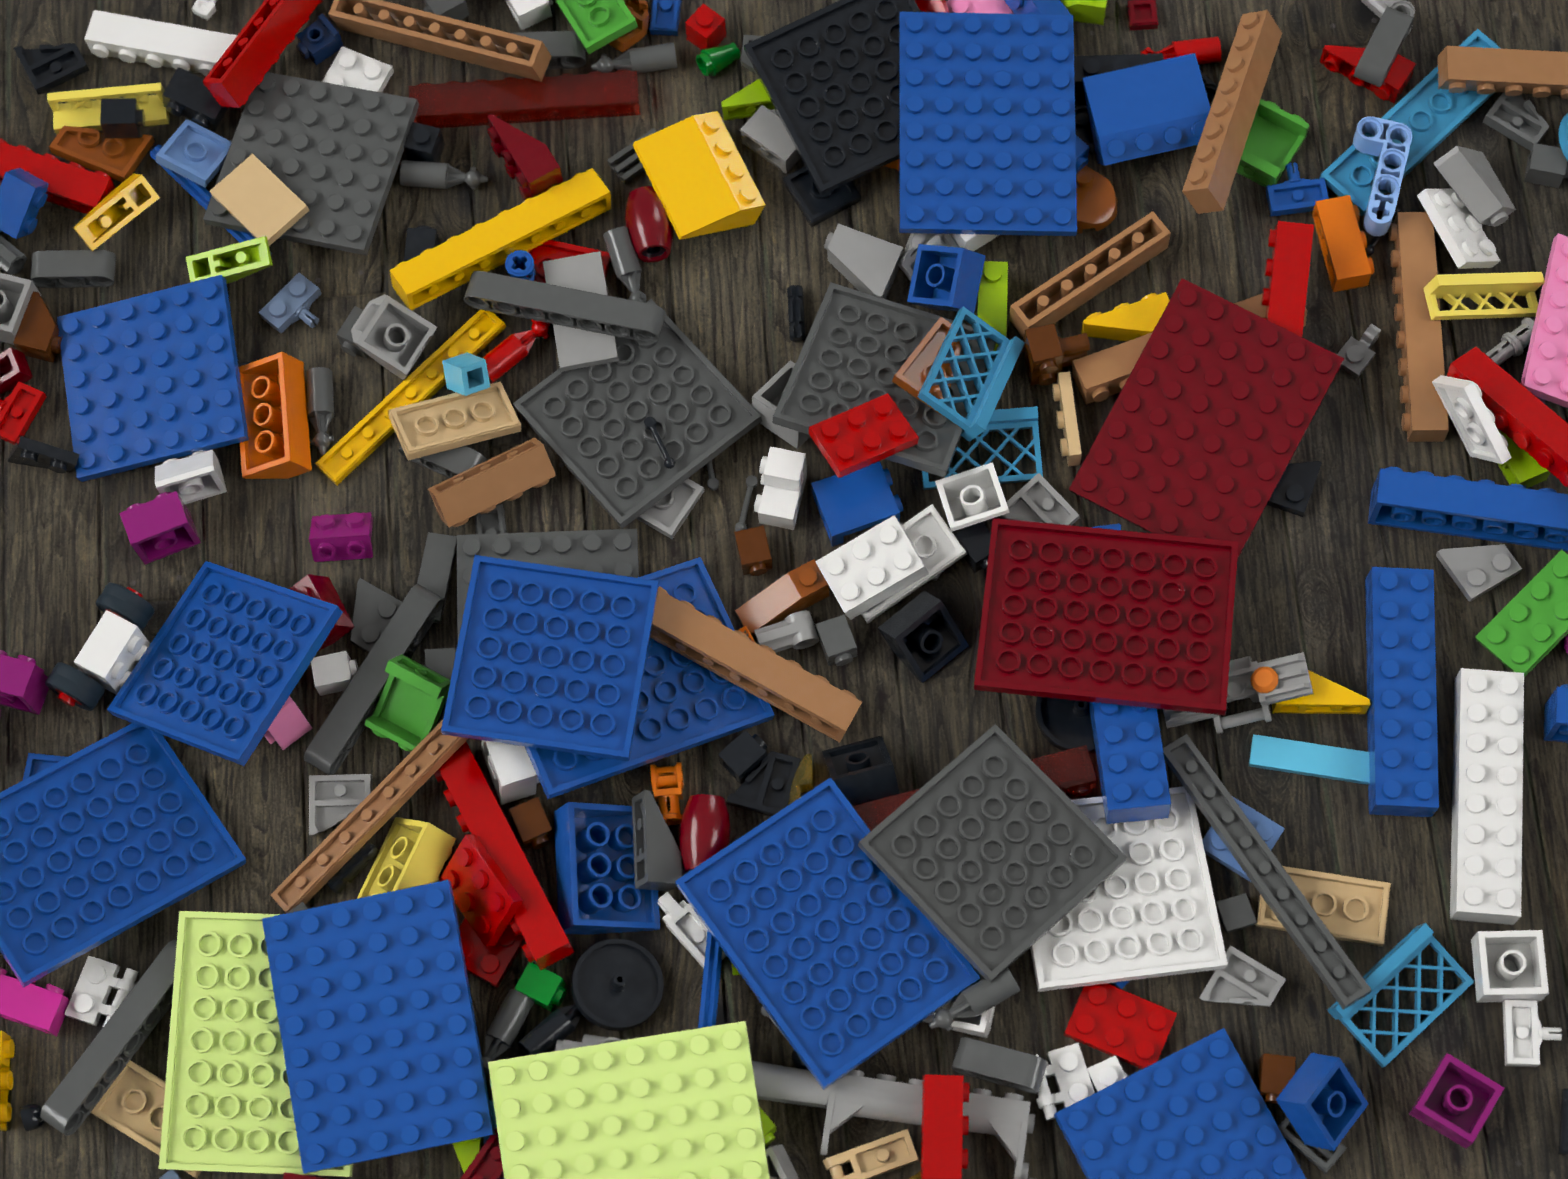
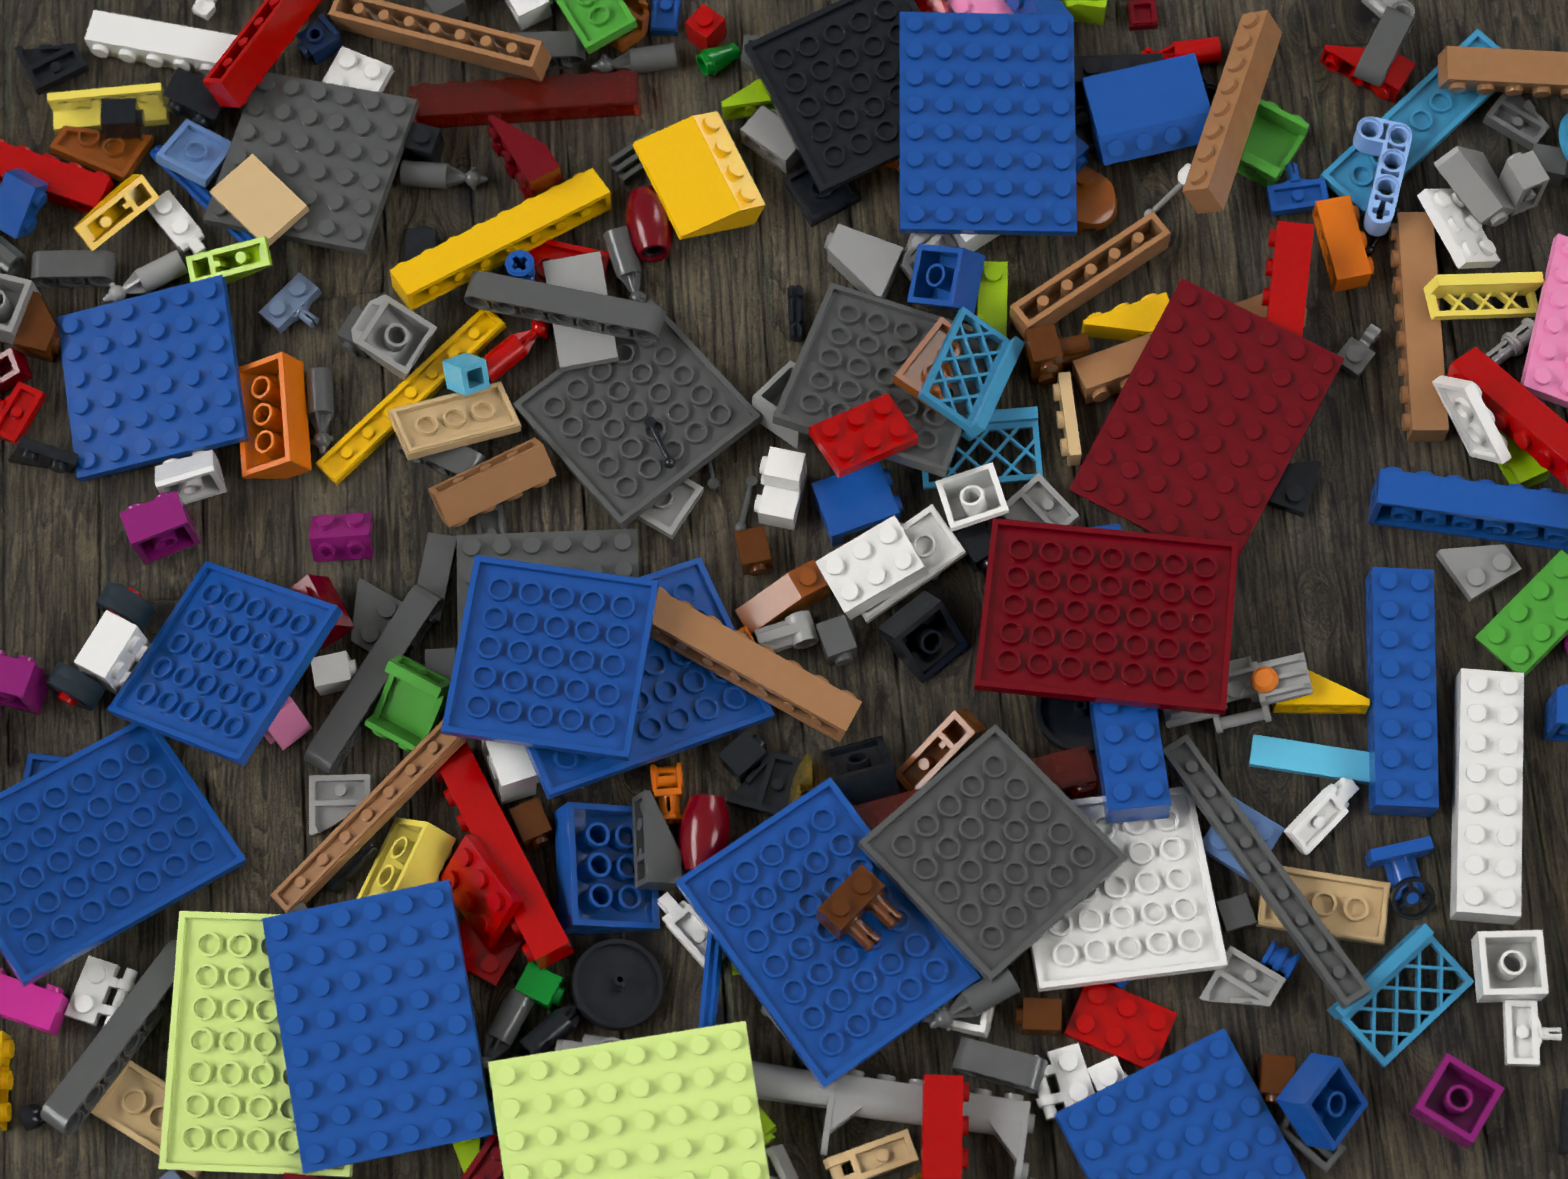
(149, 277): none -> light grey wheel
(177, 223): none -> white hinge
(850, 902): none -> reddish brown brick
(940, 749): none -> dark orange slope
(1040, 1016): none -> reddish brown brick
(1182, 175): none -> light grey hinge
(1281, 959): none -> blue bush
(1321, 815): none -> white hinge
(1404, 874): none -> blue piece
(1524, 180): none -> light grey brick

